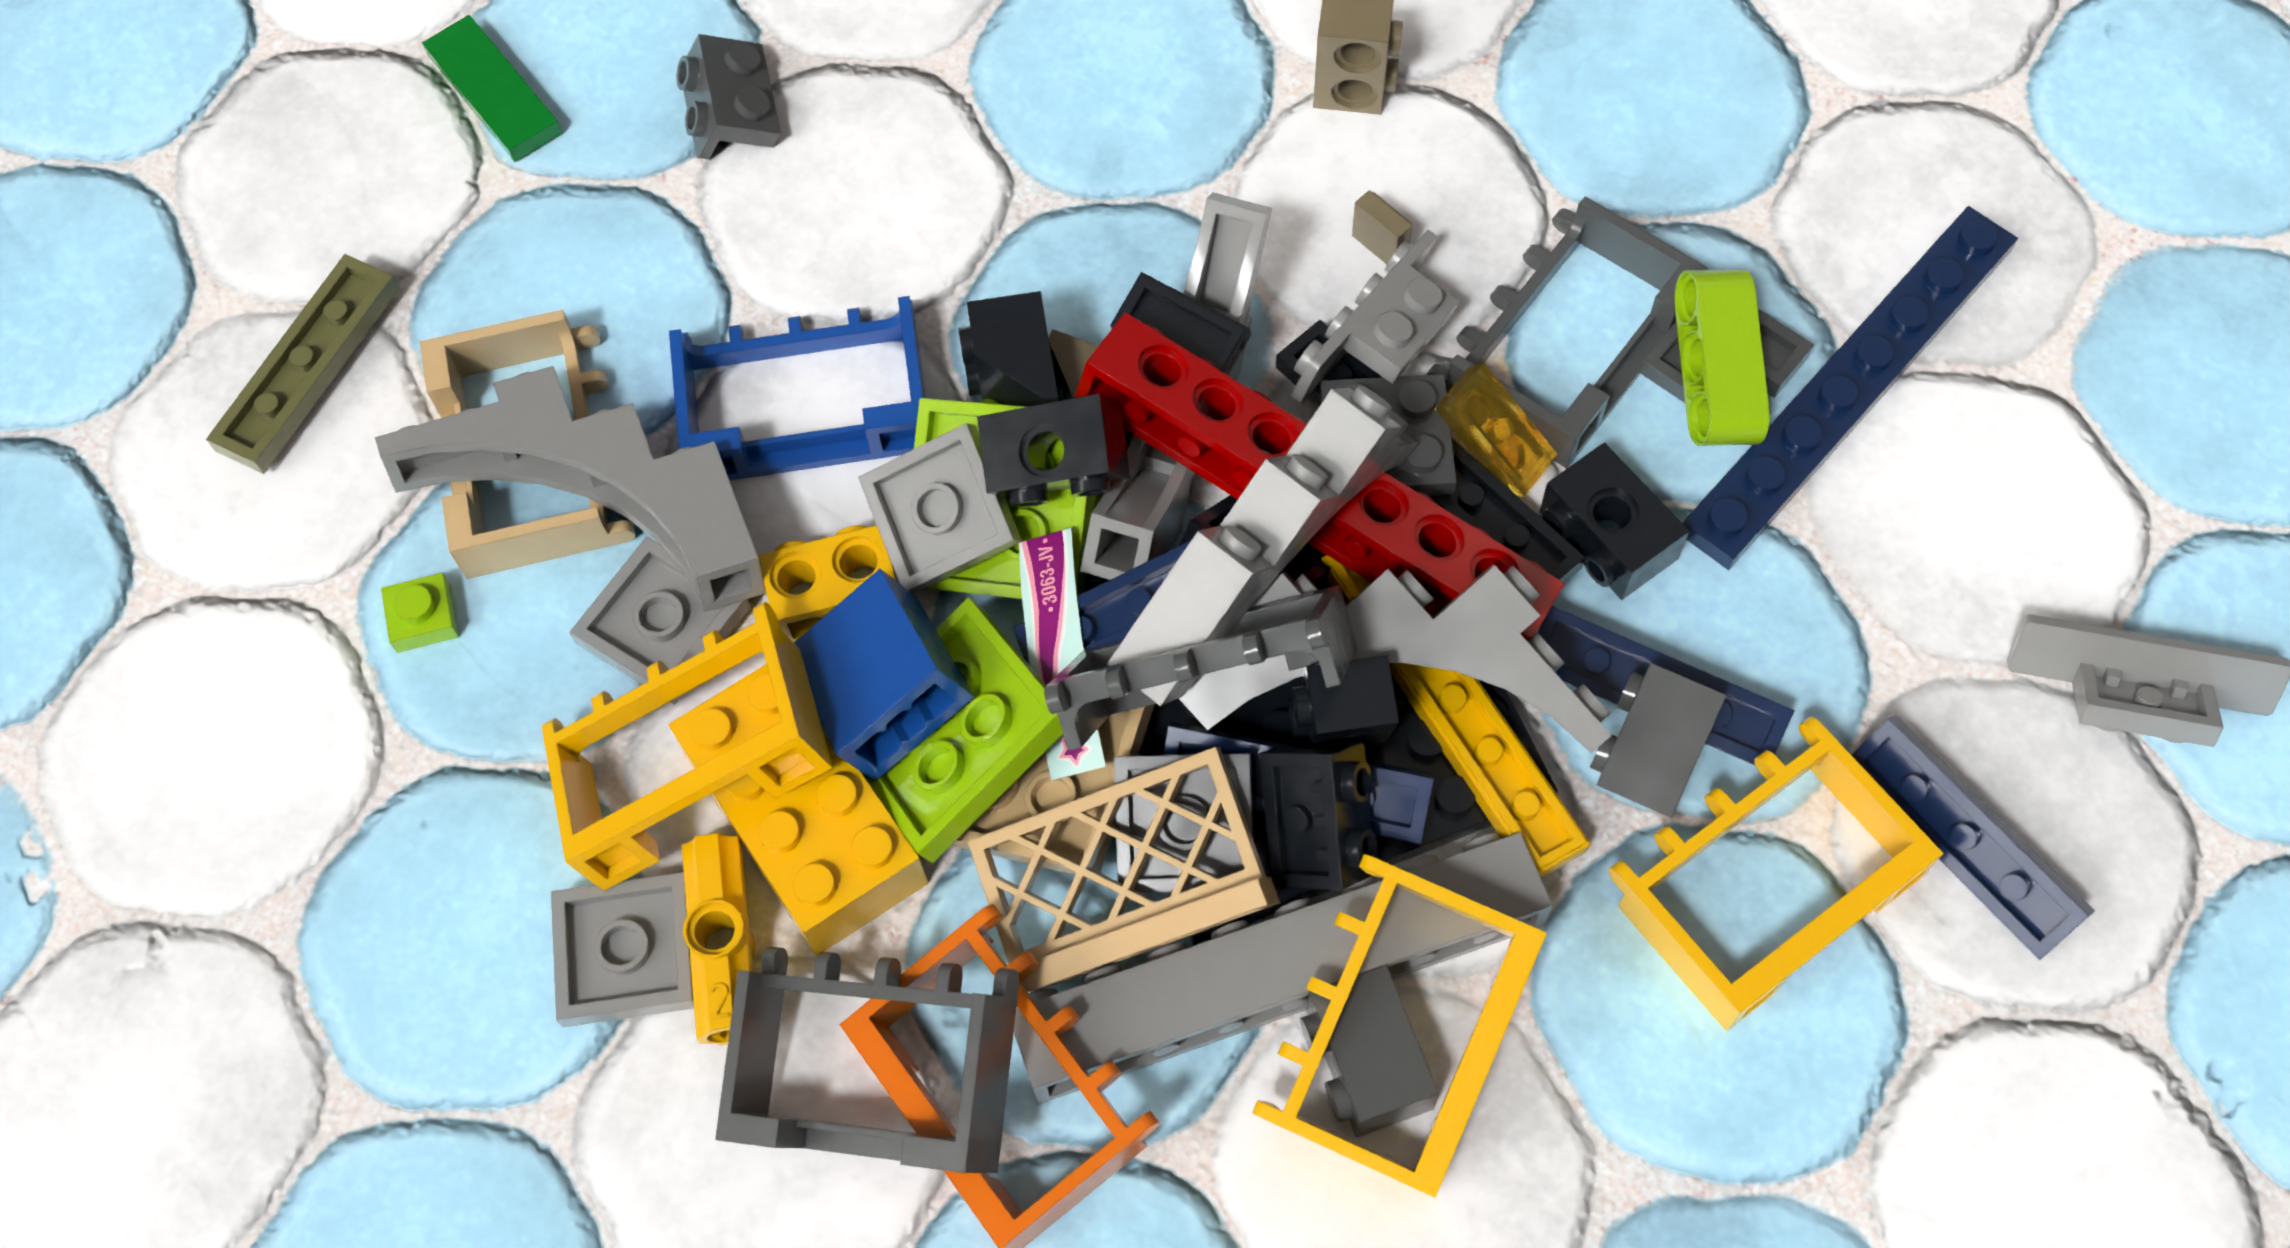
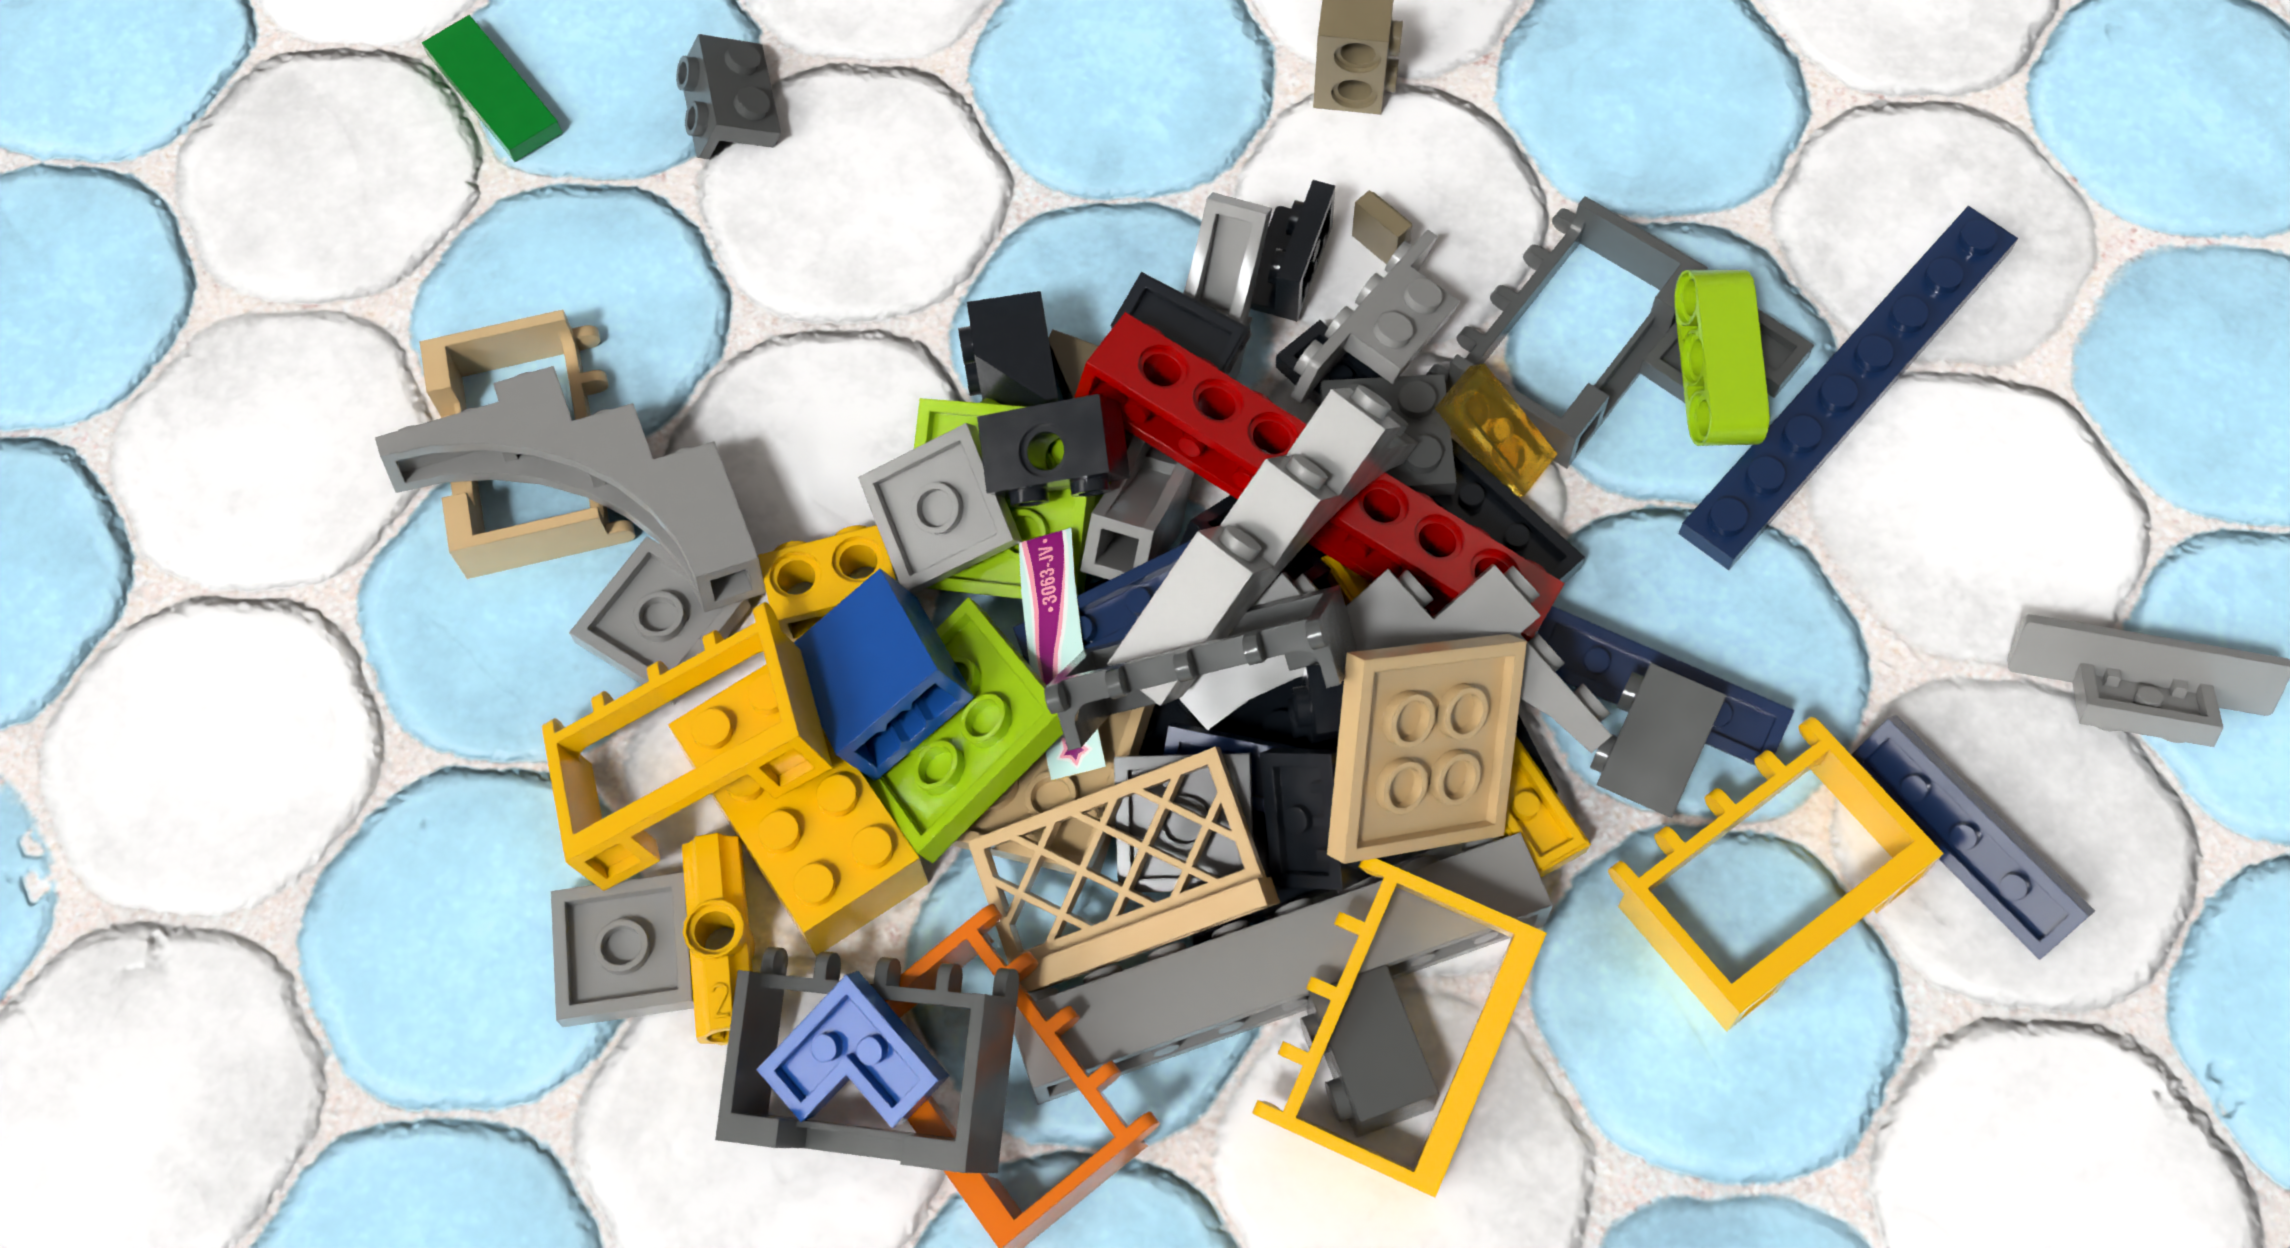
(303, 364): olive plate -> none
(419, 612): lime plate -> none
(856, 1040): none -> plate
(886, 428): blue hinge -> none
(1293, 252): none -> black bracket
(1425, 746): none -> tan plate
(1608, 489): black brick -> none

